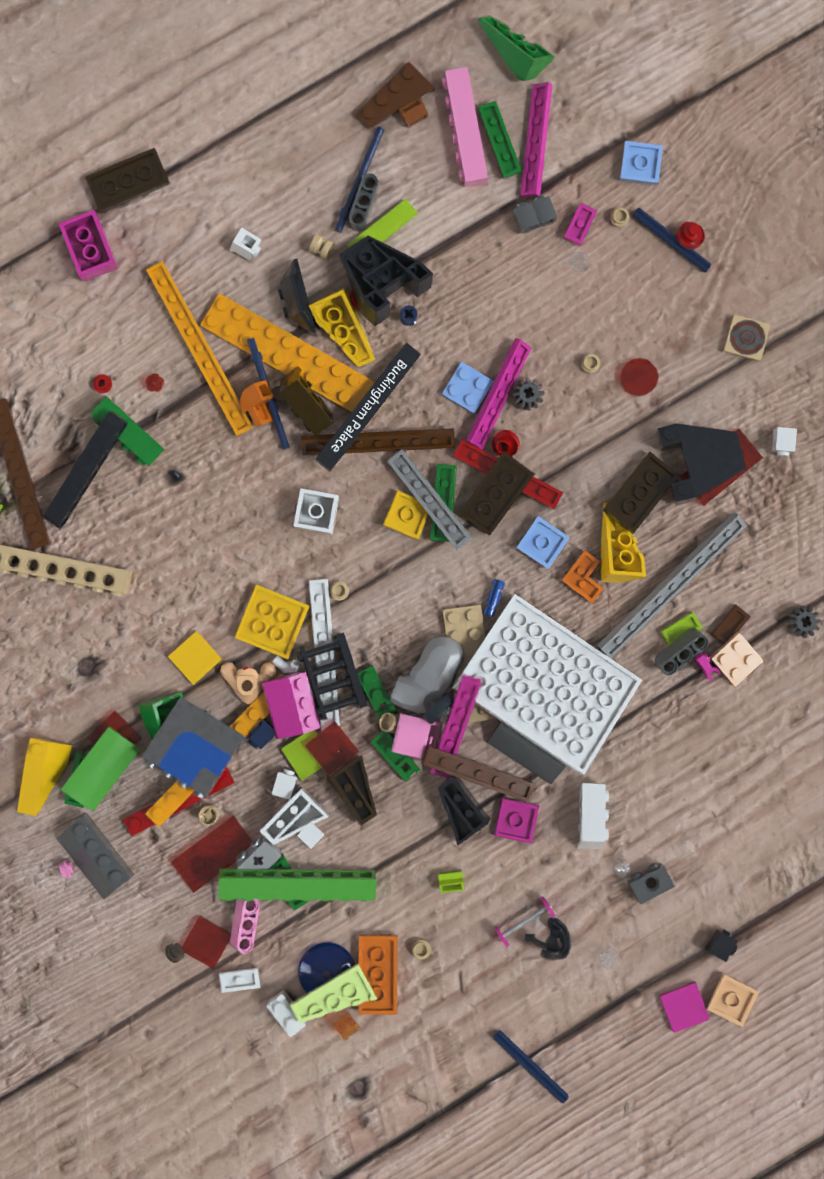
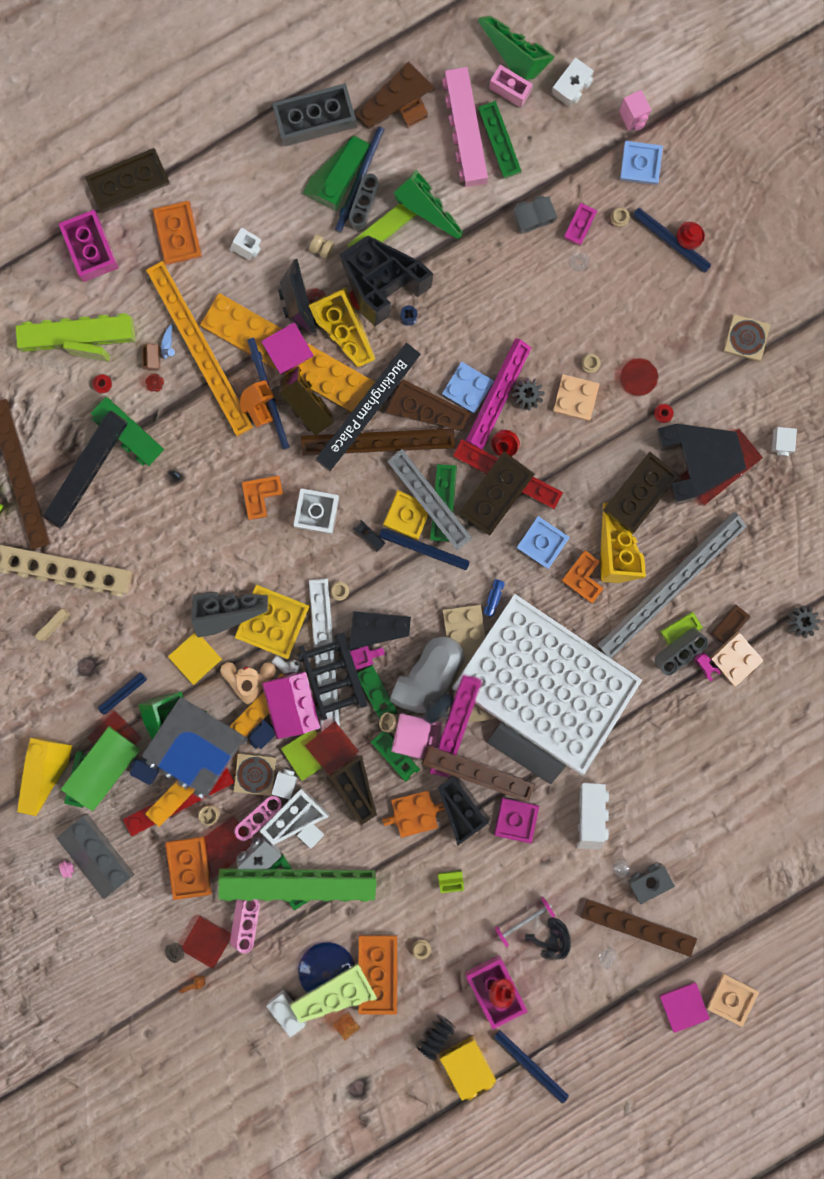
(52, 625): none -> tan tile
(86, 351): none -> lime tile
(98, 331): none -> lime brick
(122, 693): none -> dark blue axle
(143, 771): none -> dark blue window
(151, 357): none -> piece
(167, 343): none -> light blue bar
(177, 232): none -> orange tile
(188, 868): none -> orange tile
(199, 982): none -> clear orange hand
(218, 613): none -> dark grey wedge
(239, 980): white plate -> none
(255, 774): none -> tile
(256, 492): none -> orange plate
(267, 815): none -> bright pink beam
(287, 348): none -> dark pink tile
(314, 115): none -> dark grey brick
(315, 292): none -> clear red plate
(335, 176): none -> green wedge
(363, 656): none -> dark pink plate
(371, 538): none -> black bar
(377, 628): none -> black wedge
(414, 814): none -> orange plate
(417, 197): none -> green wedge
(422, 406): none -> reddish brown wing
(424, 549): none -> dark blue axle
(436, 1038): none -> black piece
(468, 1068): none -> yellow brick
(481, 979): none -> dark pink brick
(502, 993): none -> red plate
(510, 86): none -> bright pink brick
(536, 140): dark pink plate -> none
(576, 397): none -> light nougat plate
(578, 73): none -> white brick
(635, 111): none -> bright pink brick
(638, 927): none -> reddish brown plate
(659, 417): none -> red plate
(722, 945): black brick -> none

